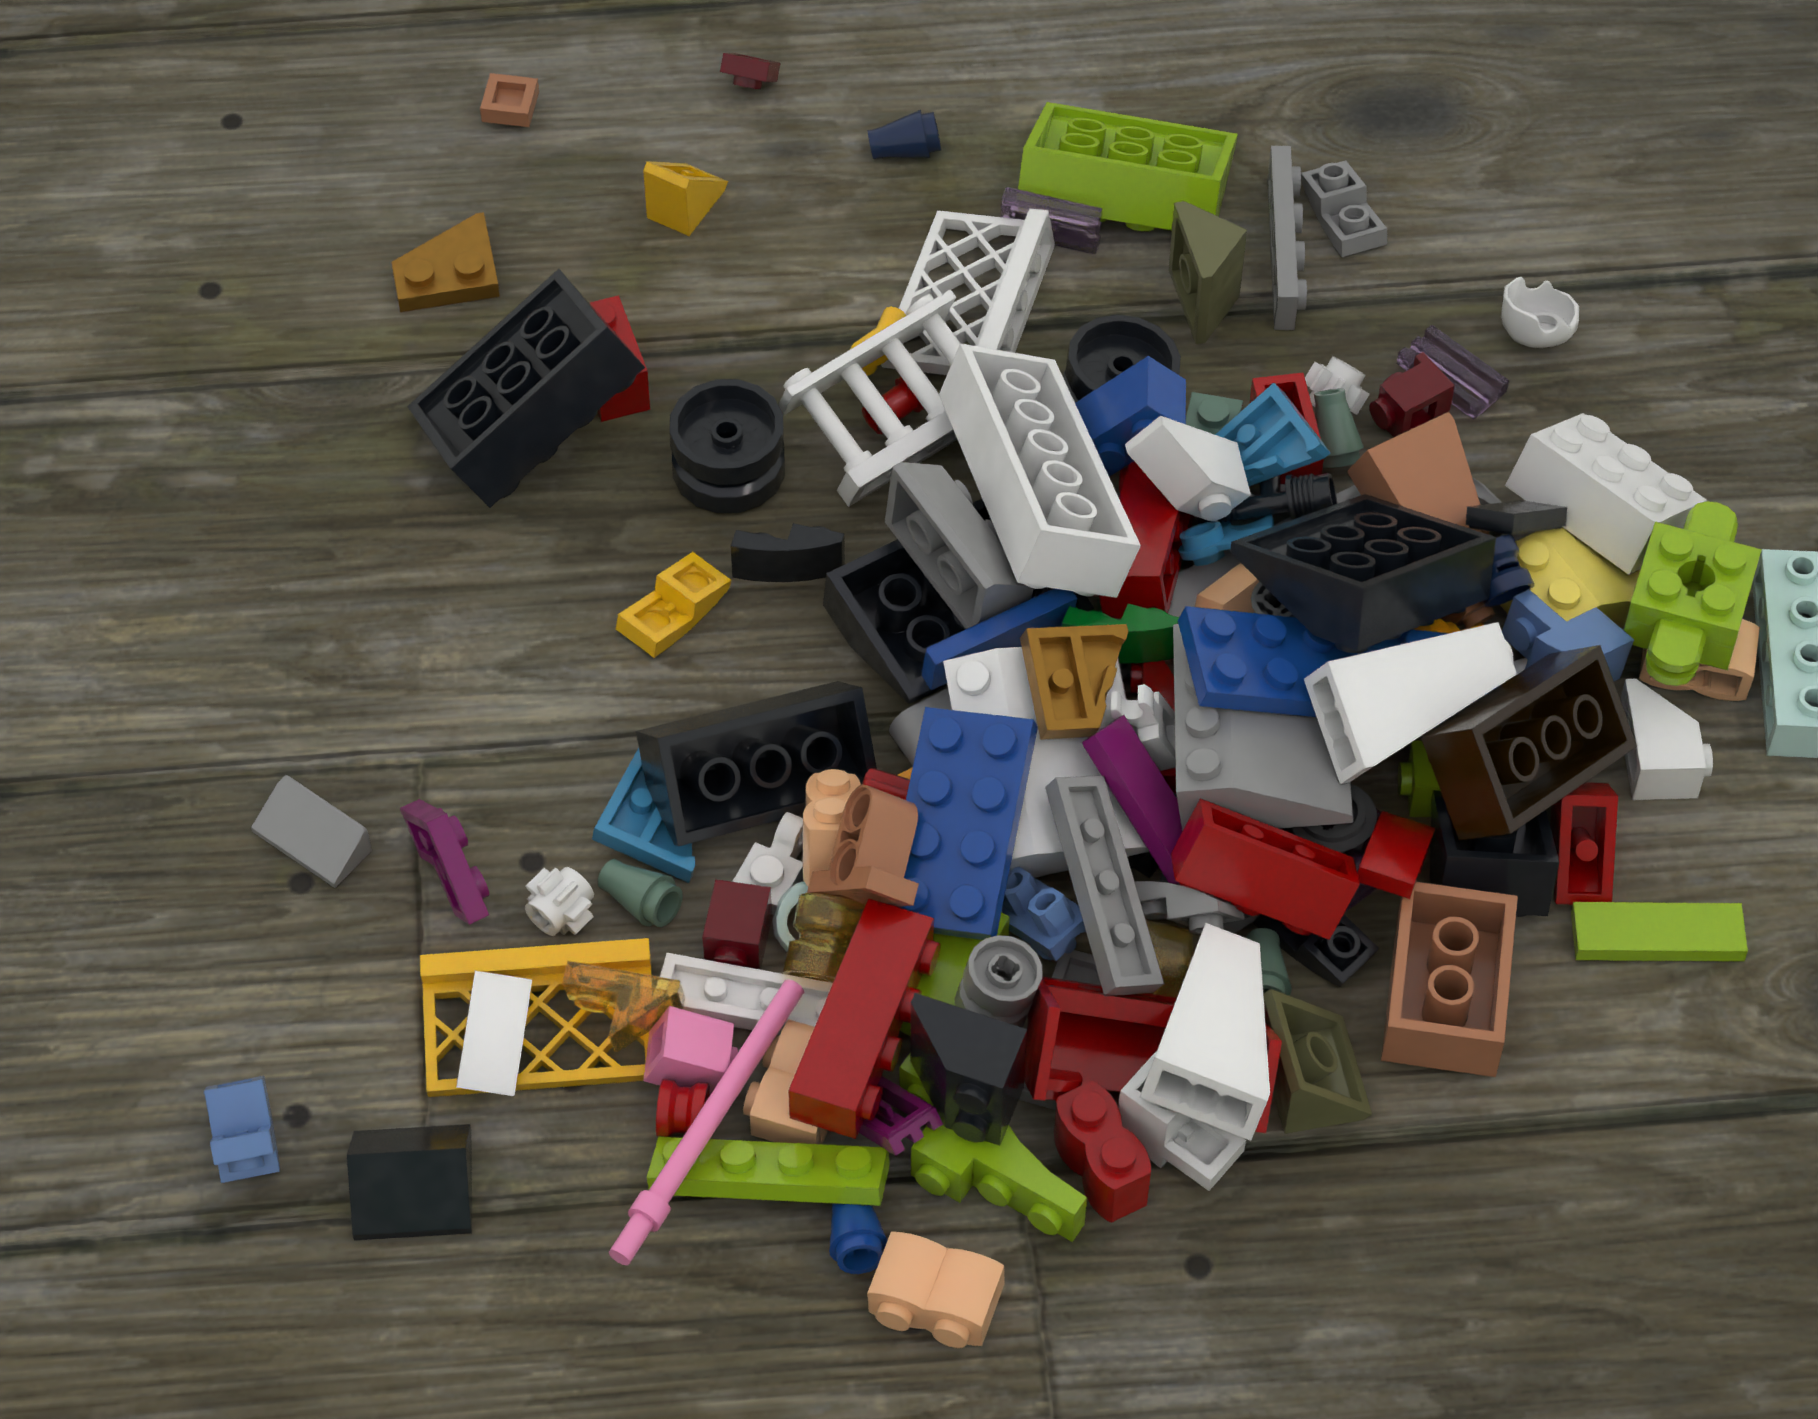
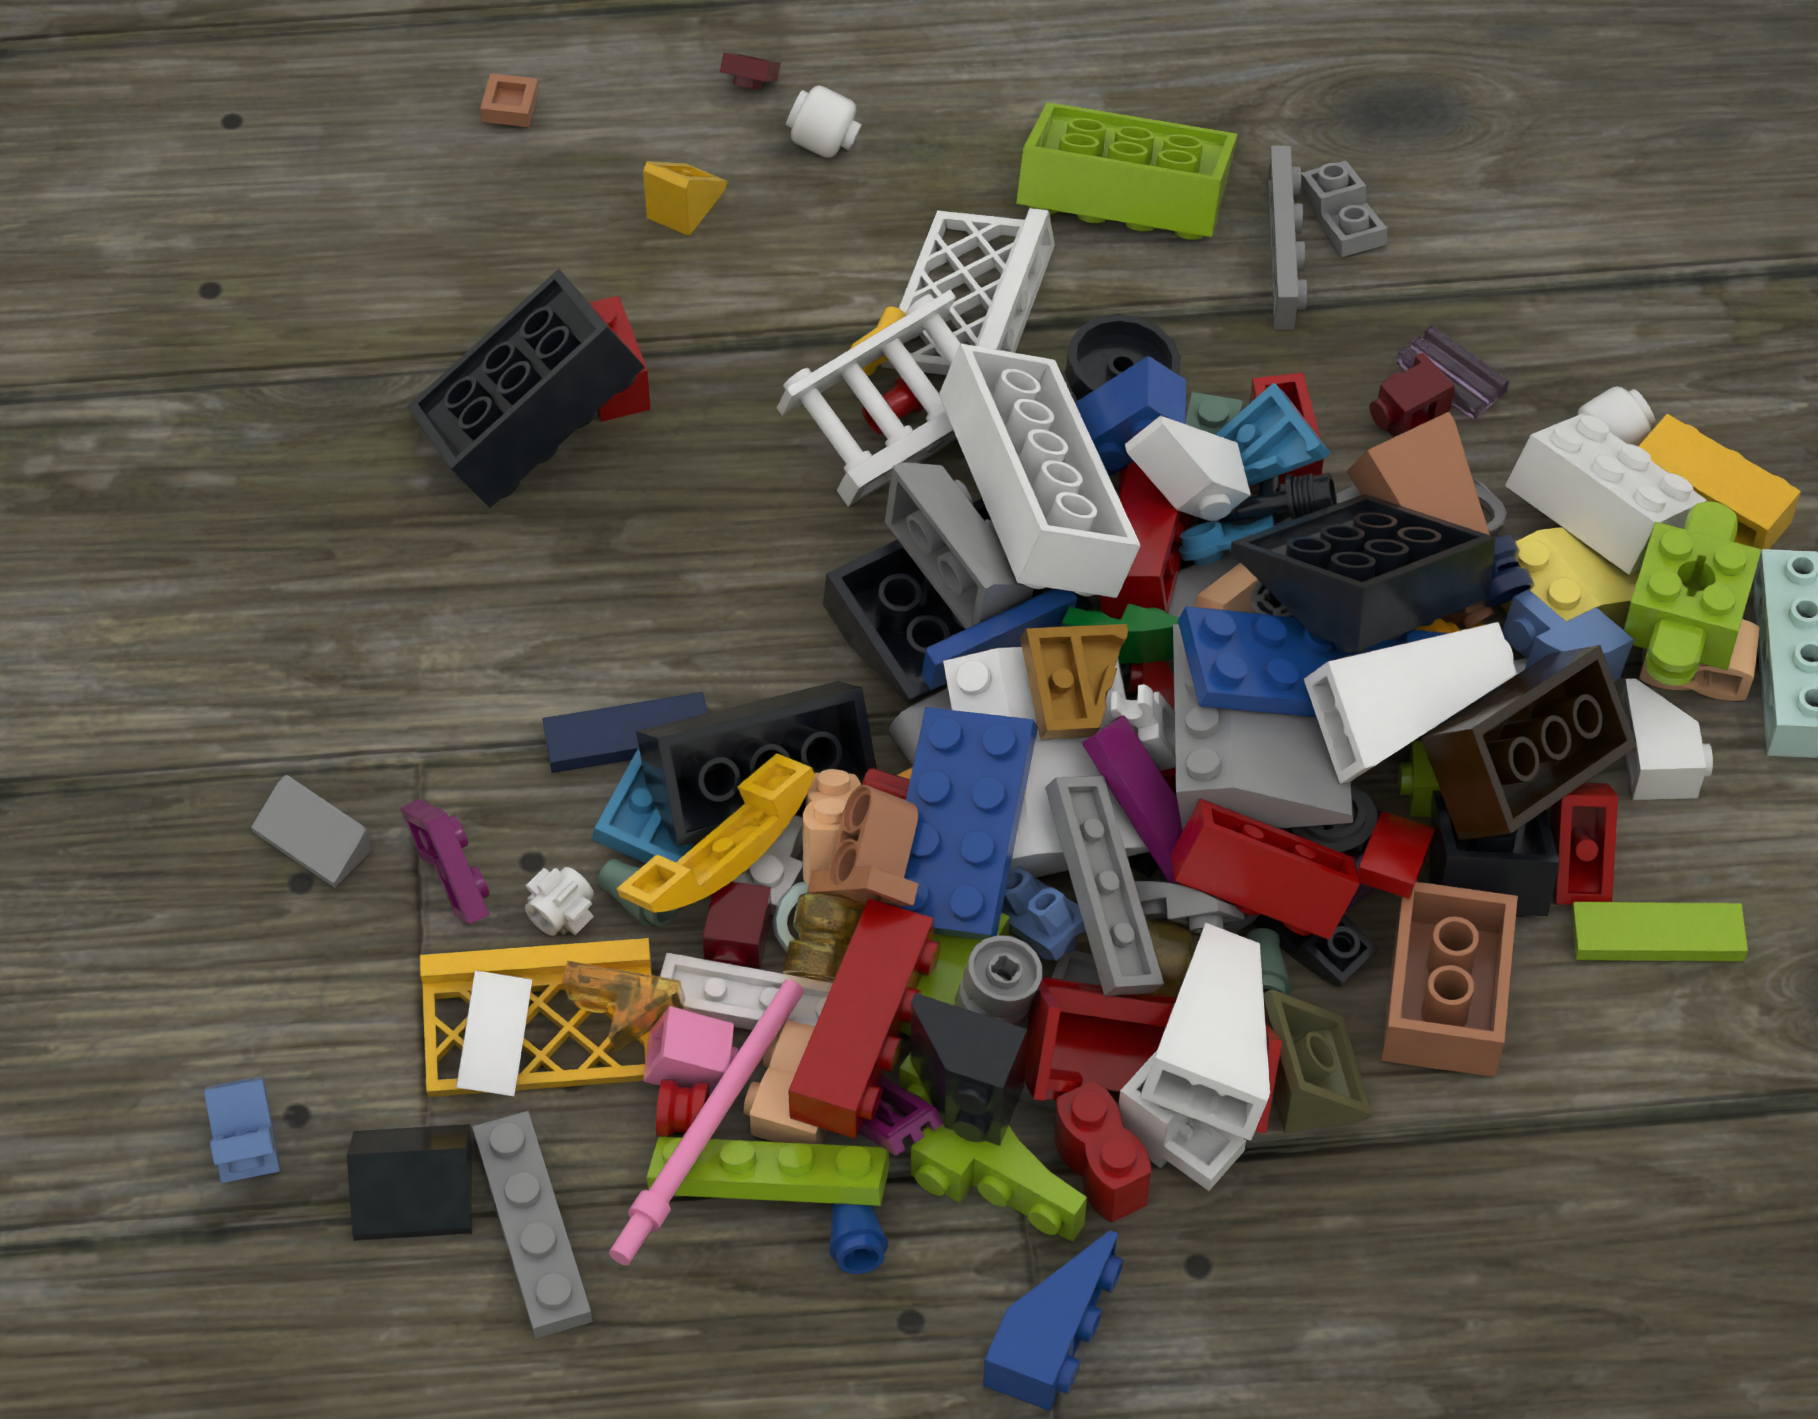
(448, 268): pearl gold wing -> none
(532, 1225): none -> light grey plate
(610, 732): none -> dark blue tile
(676, 605): yellow slope -> none
(727, 446): black wheel -> none
(770, 800): none -> yellow slope
(803, 557): black slope -> none
(823, 121): none -> white head
(906, 138): dark blue cone -> none
(935, 1290): light nougat brick -> none
(1043, 1328): none -> blue slope
(1072, 223): tile -> none
(1205, 266): olive slope -> none
(1337, 428): sand green cone -> none
(1338, 375): white gear -> none
(1516, 517): black tile -> none
(1538, 315): white hair -> none
(1623, 412): none -> white head
(1721, 475): none -> yellow brick

